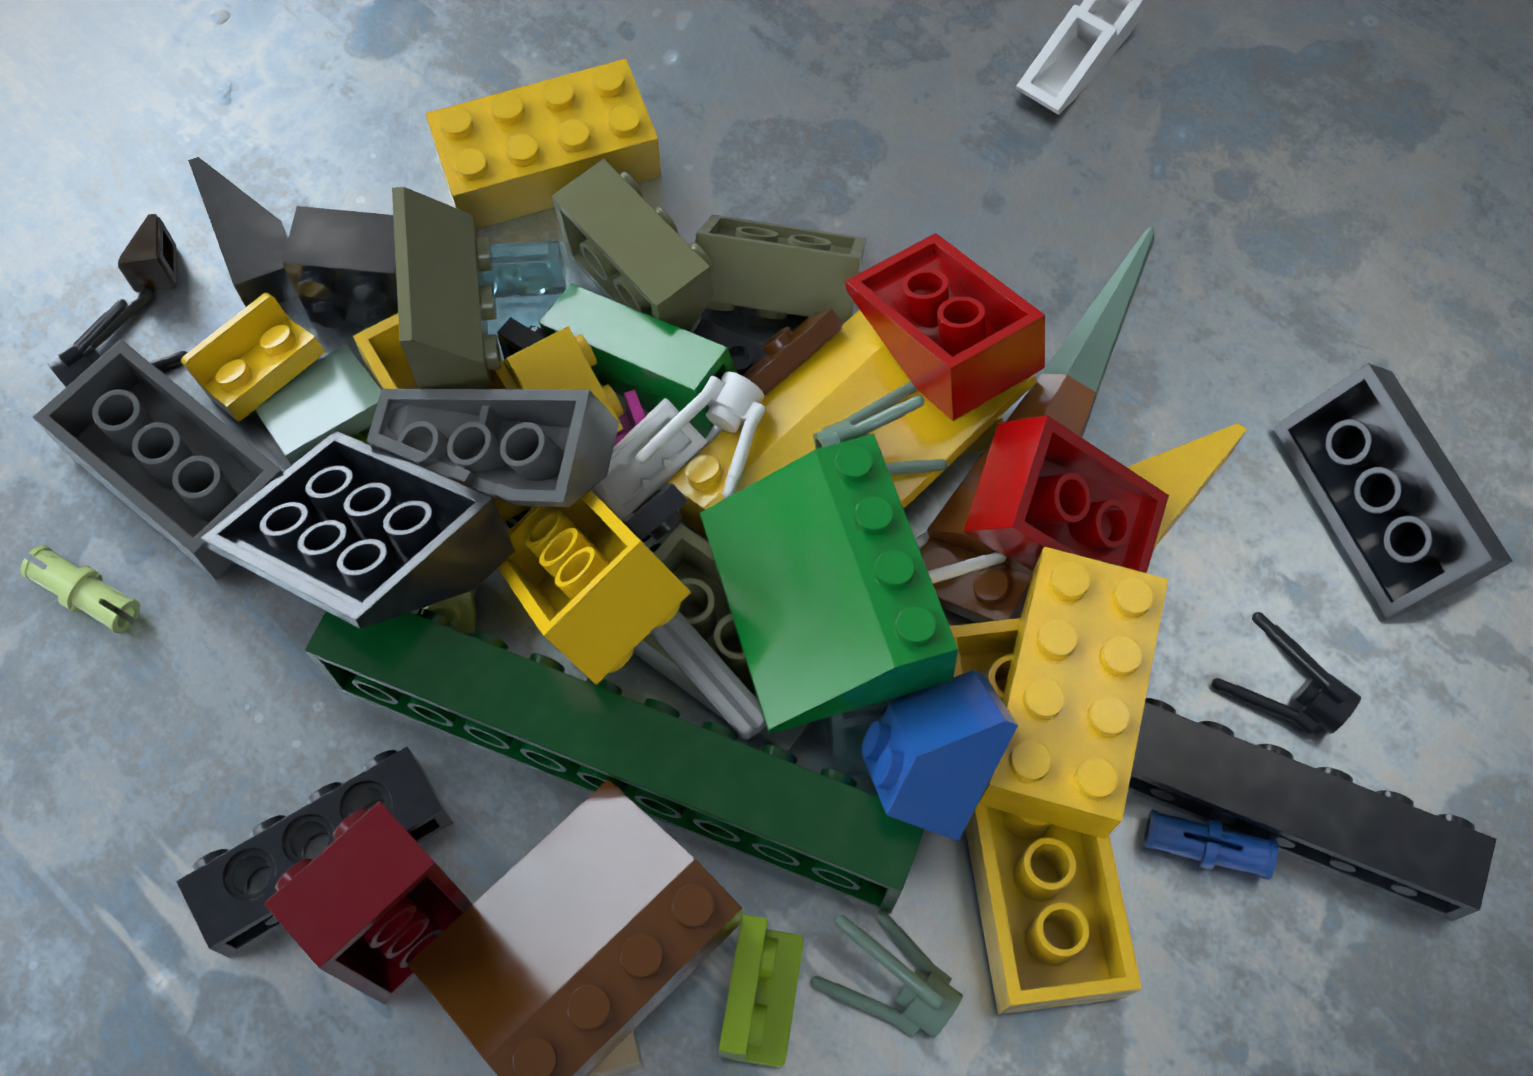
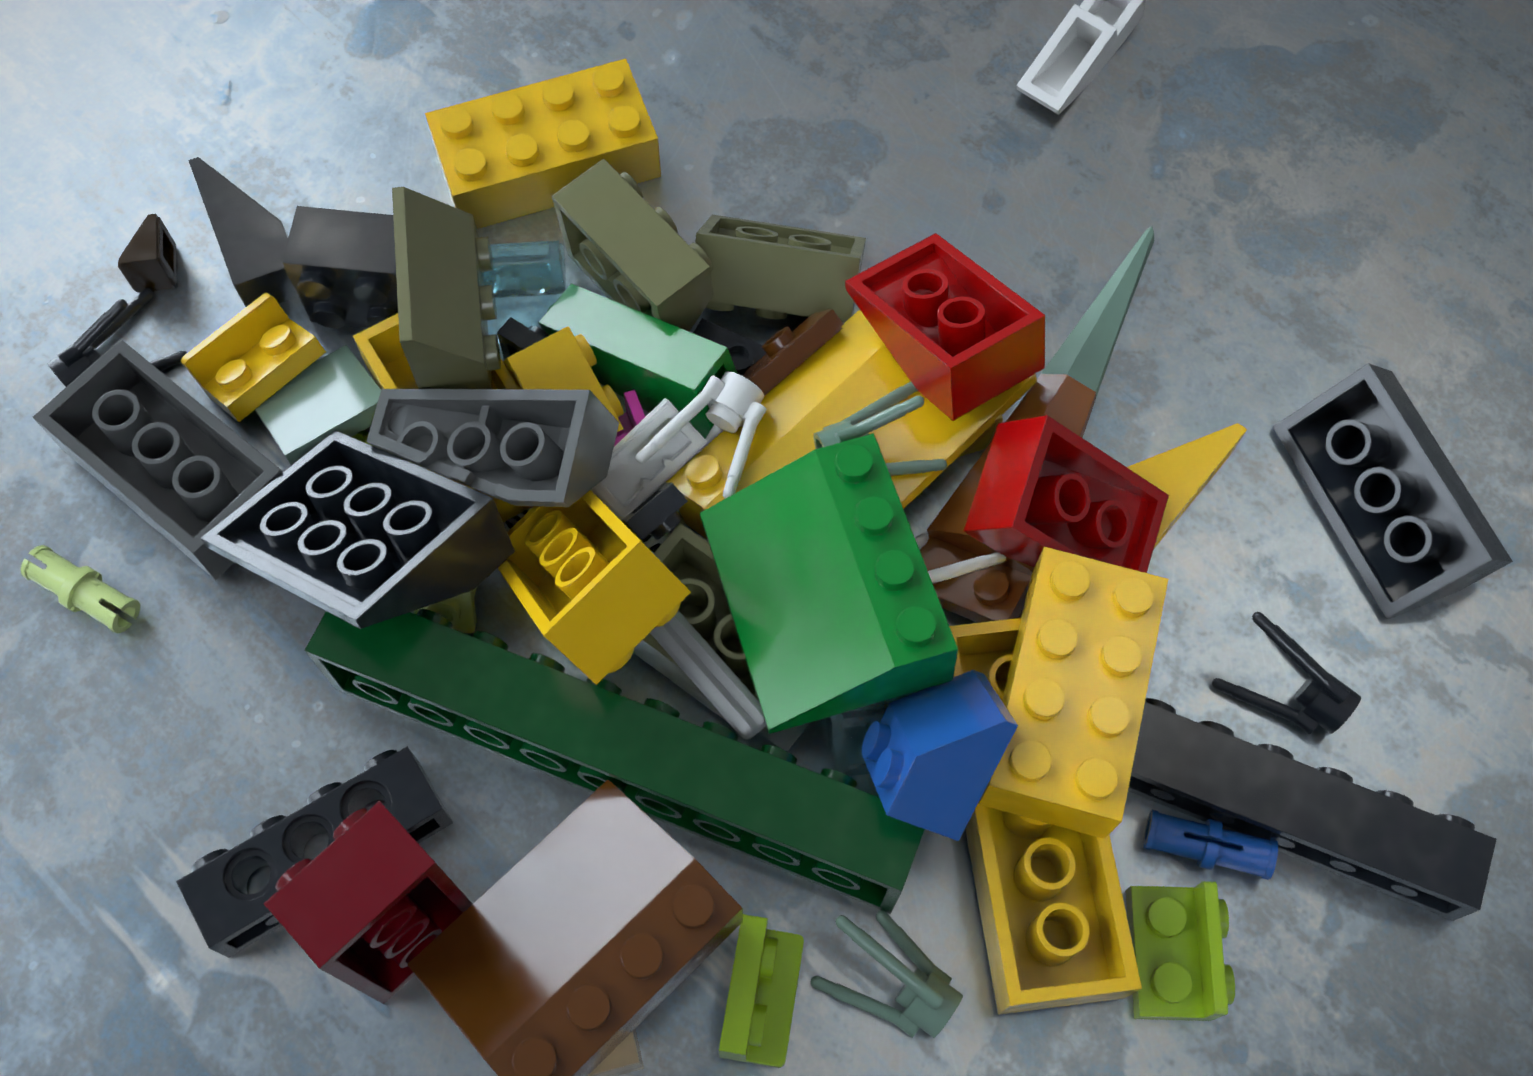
(1180, 952): none -> lime bracket

